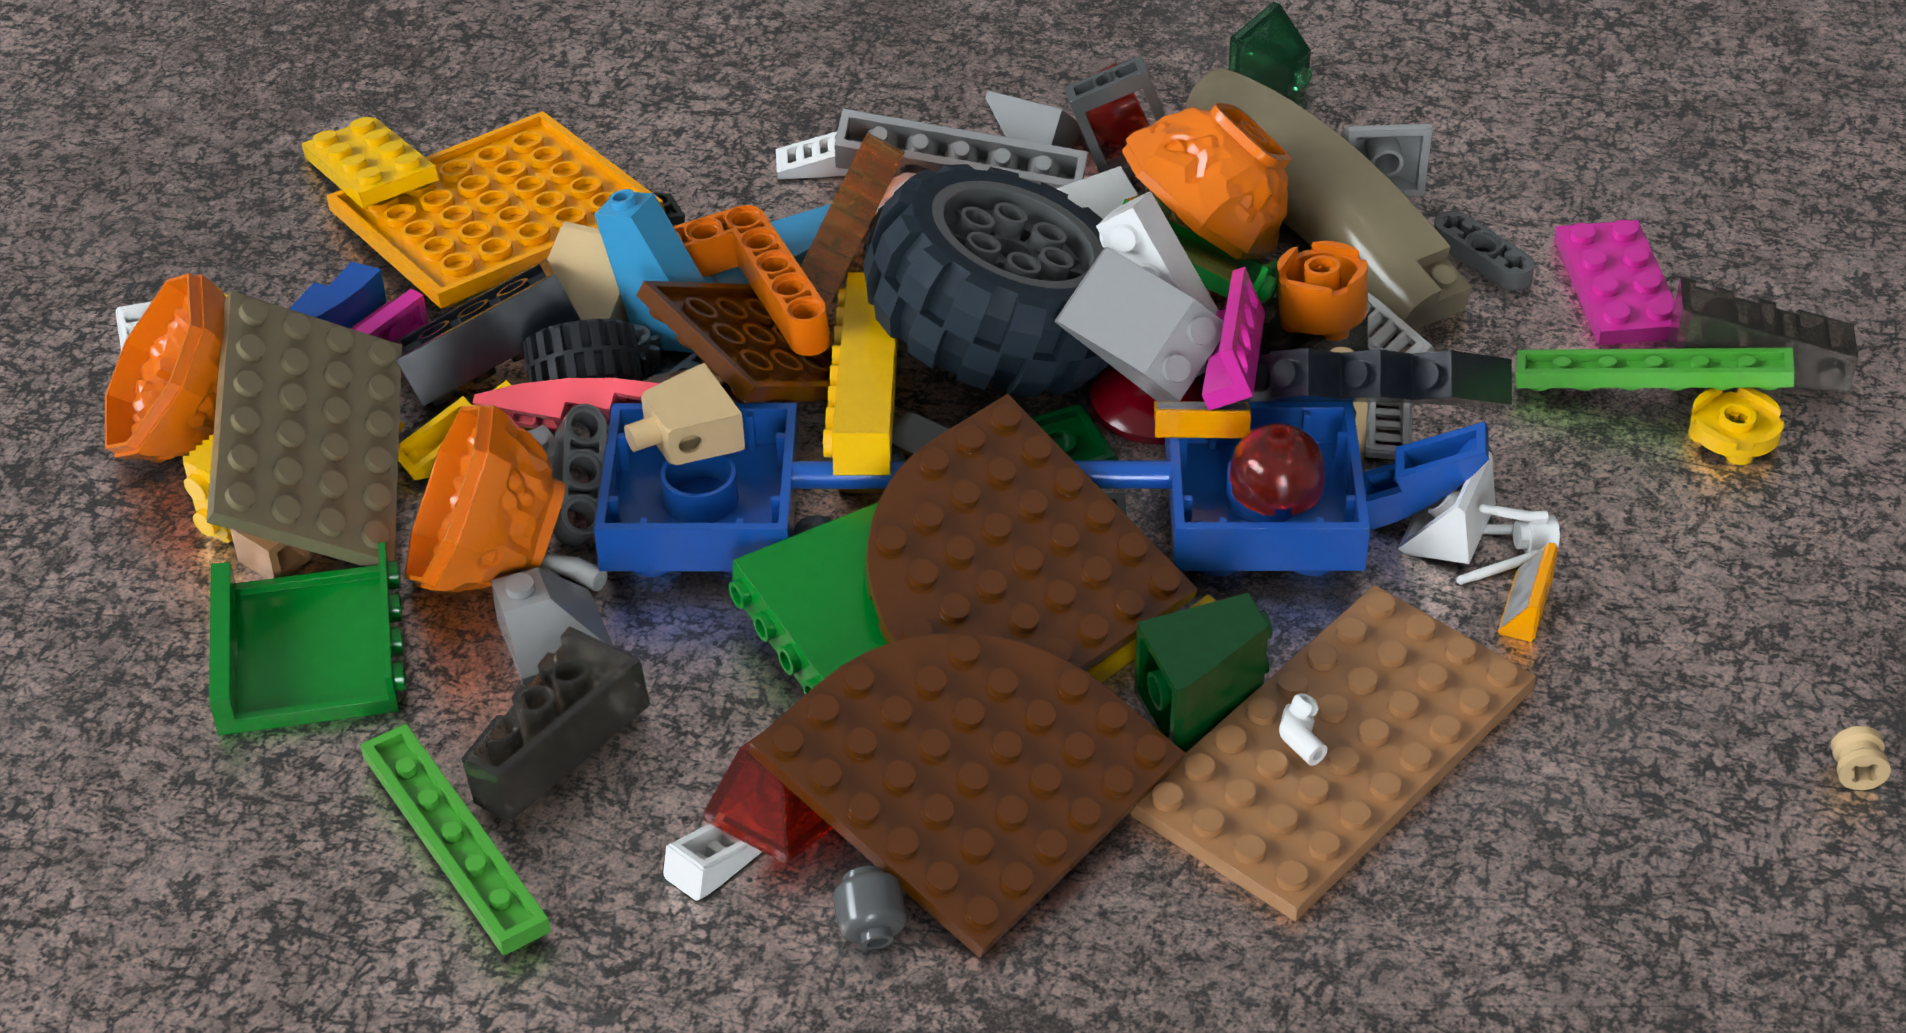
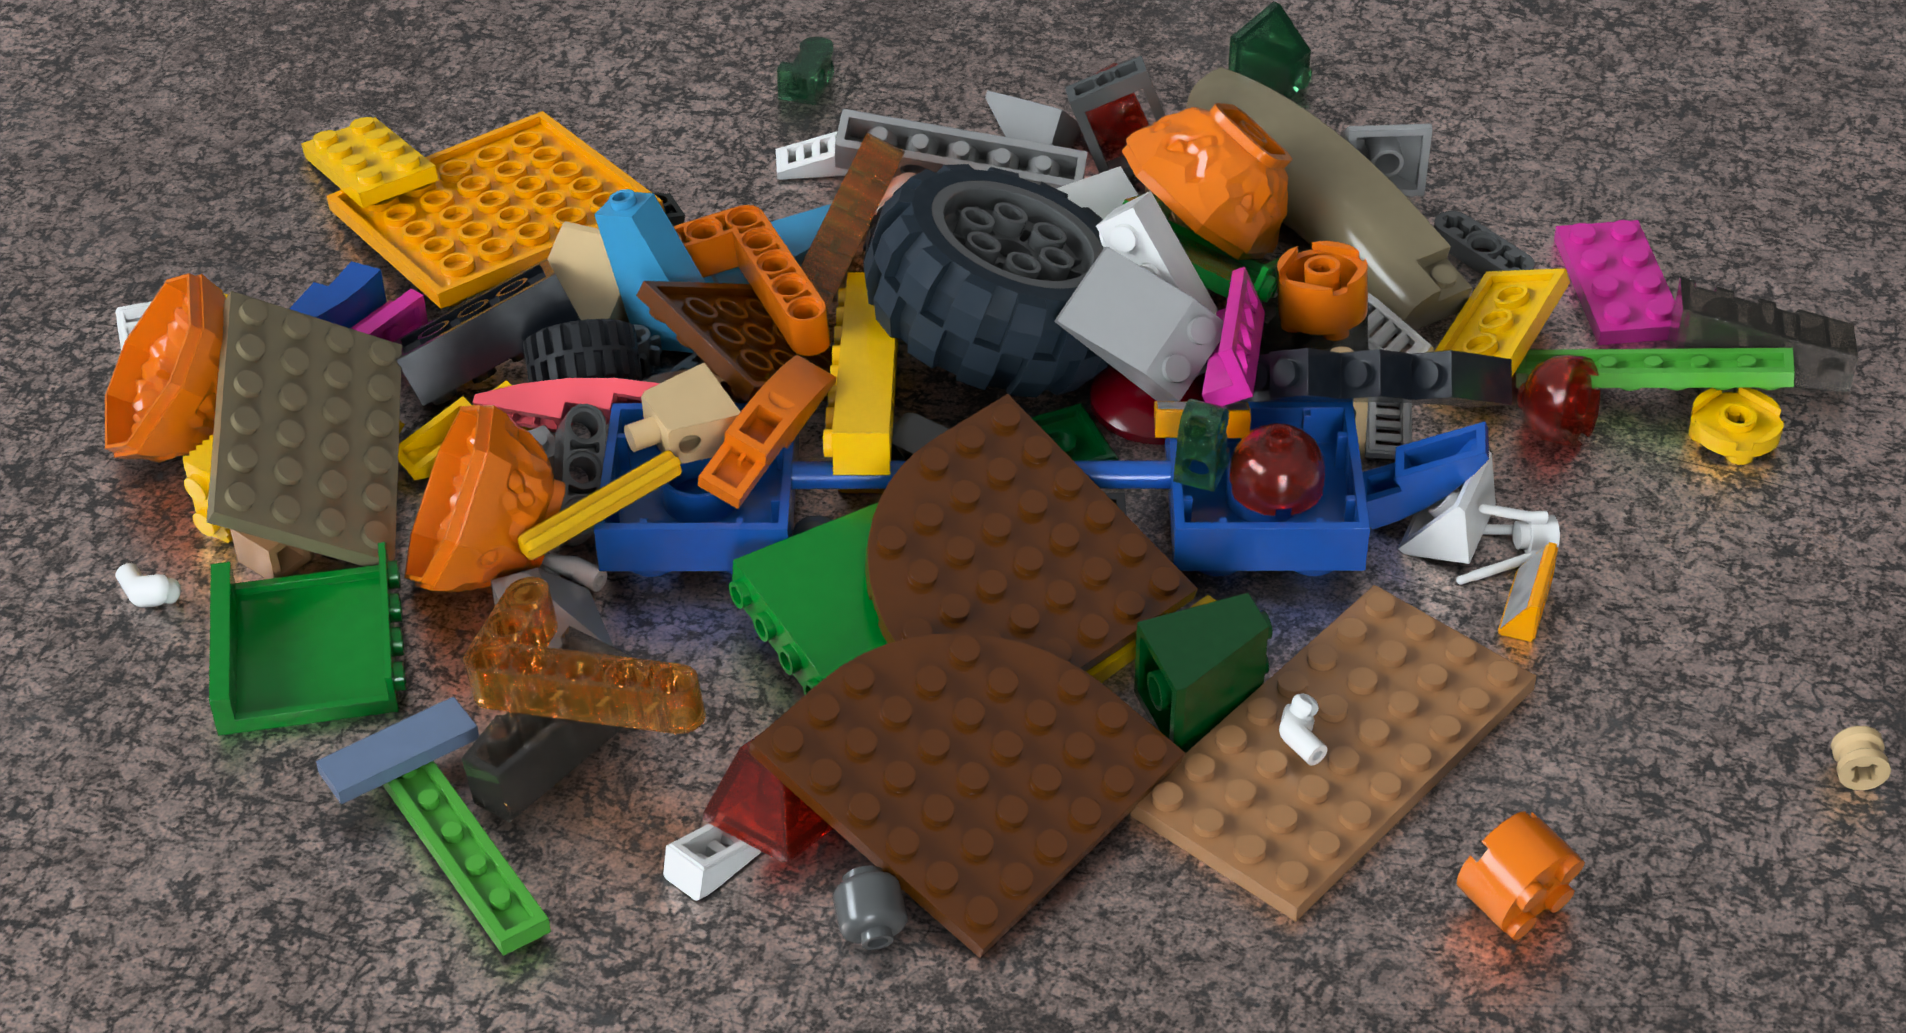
(149, 589): none -> white arm
(397, 750): none -> sand blue tile
(519, 673): none -> clear orange beam
(599, 505): none -> yellow axle
(764, 428): none -> orange slope
(808, 74): none -> clear green leg
(1202, 439): none -> clear green leg
(1506, 313): none -> yellow plate
(1520, 873): none -> orange brick
(1560, 399): none -> clear red cylinder

